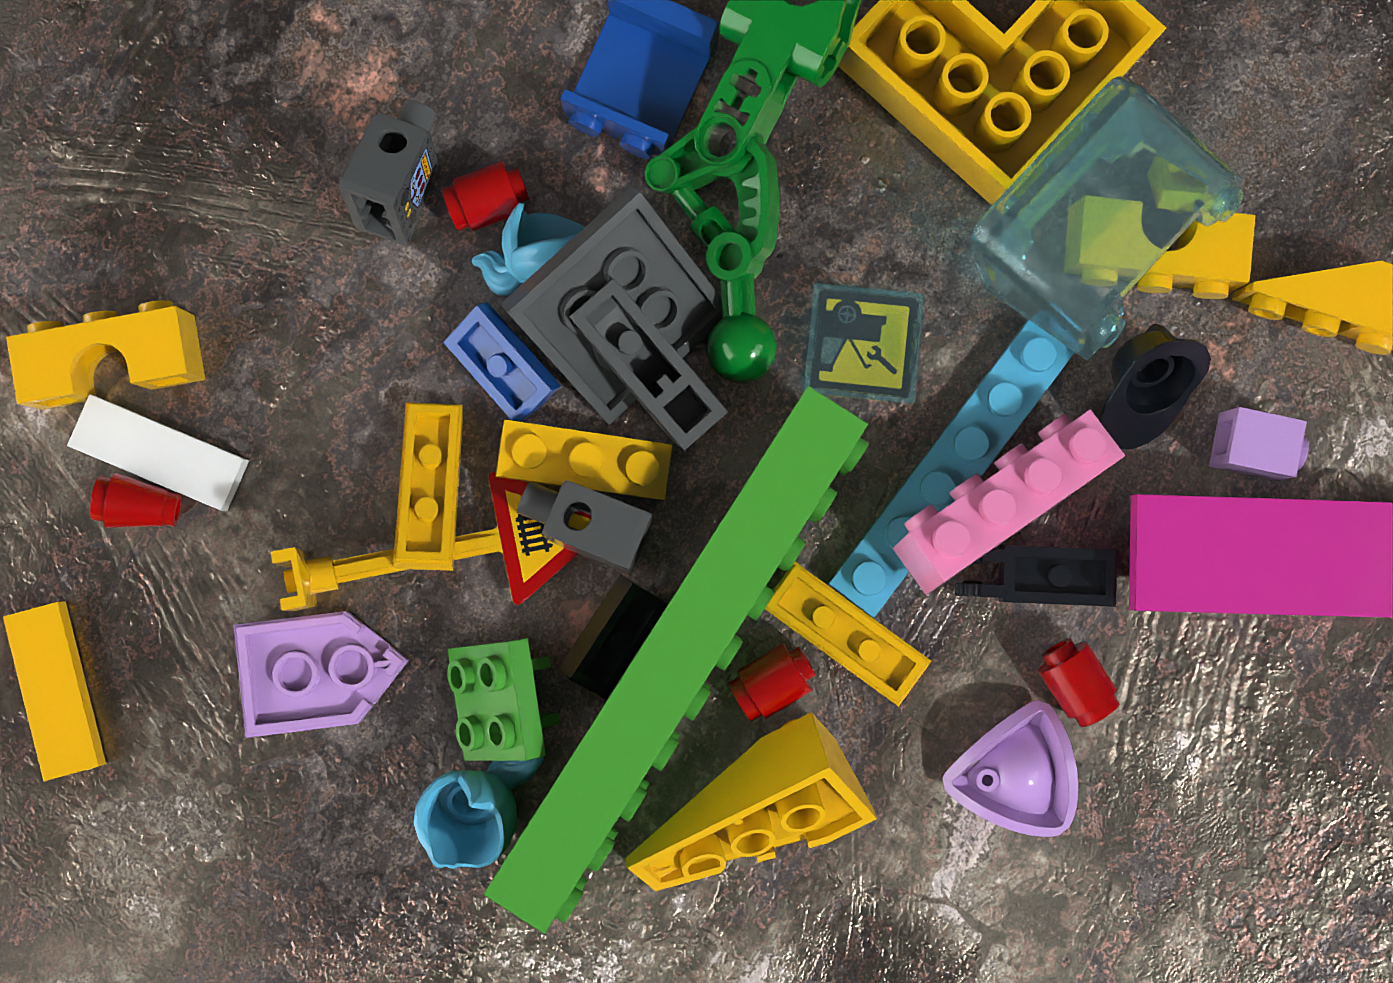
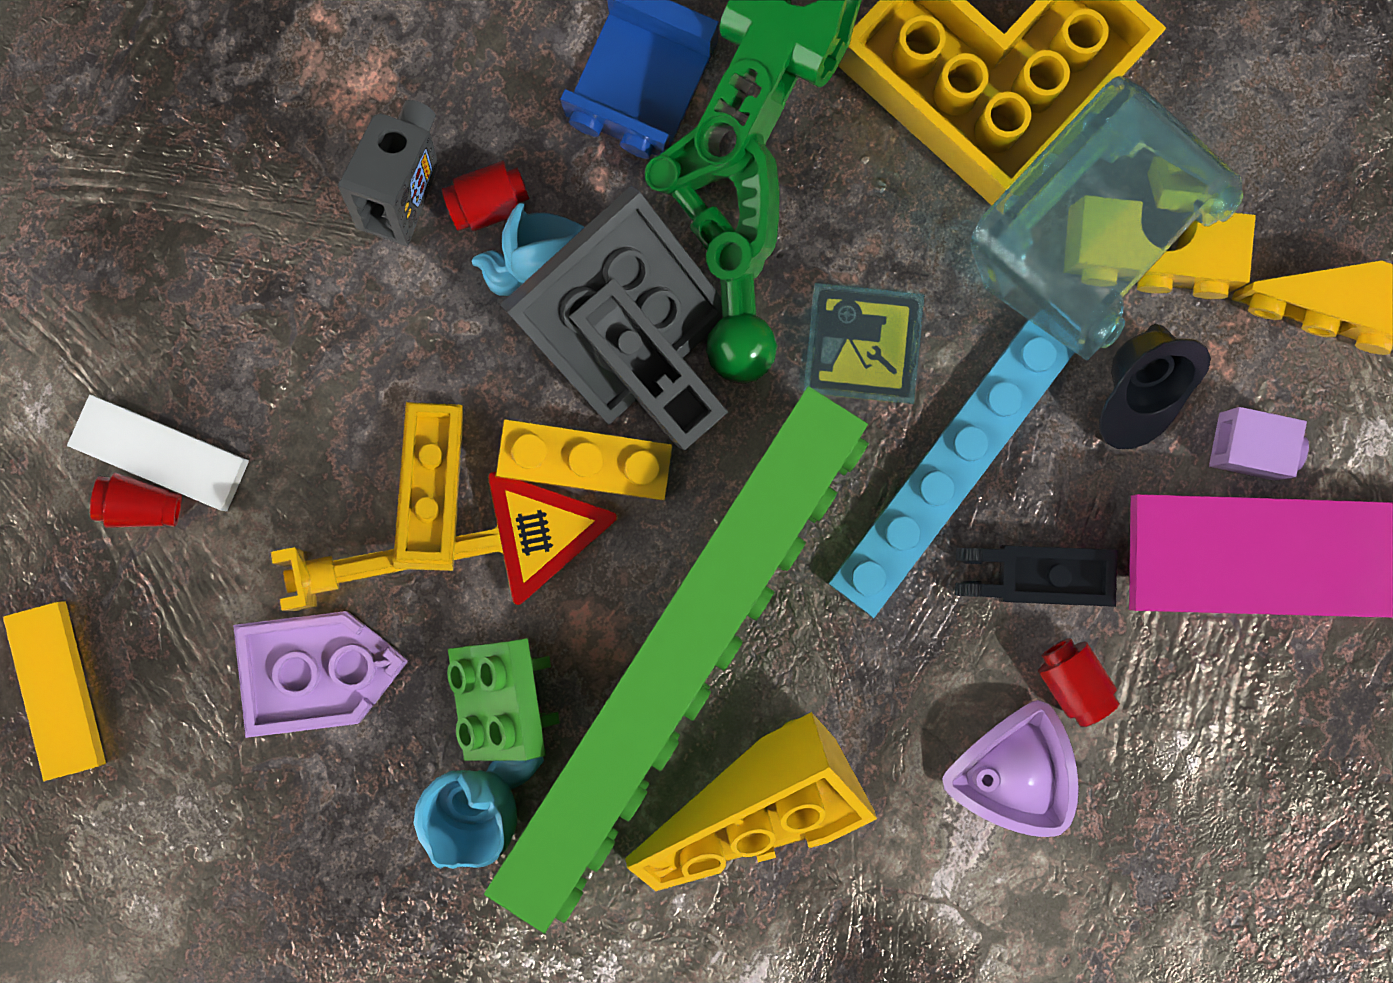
(58, 362): yellow arch -> none
(501, 363): plate -> none
(611, 537): dark grey torso -> none
(612, 637): black plate -> none
(772, 682): red brick -> none
(847, 634): yellow tile -> none
(1005, 503): bright pink brick -> none

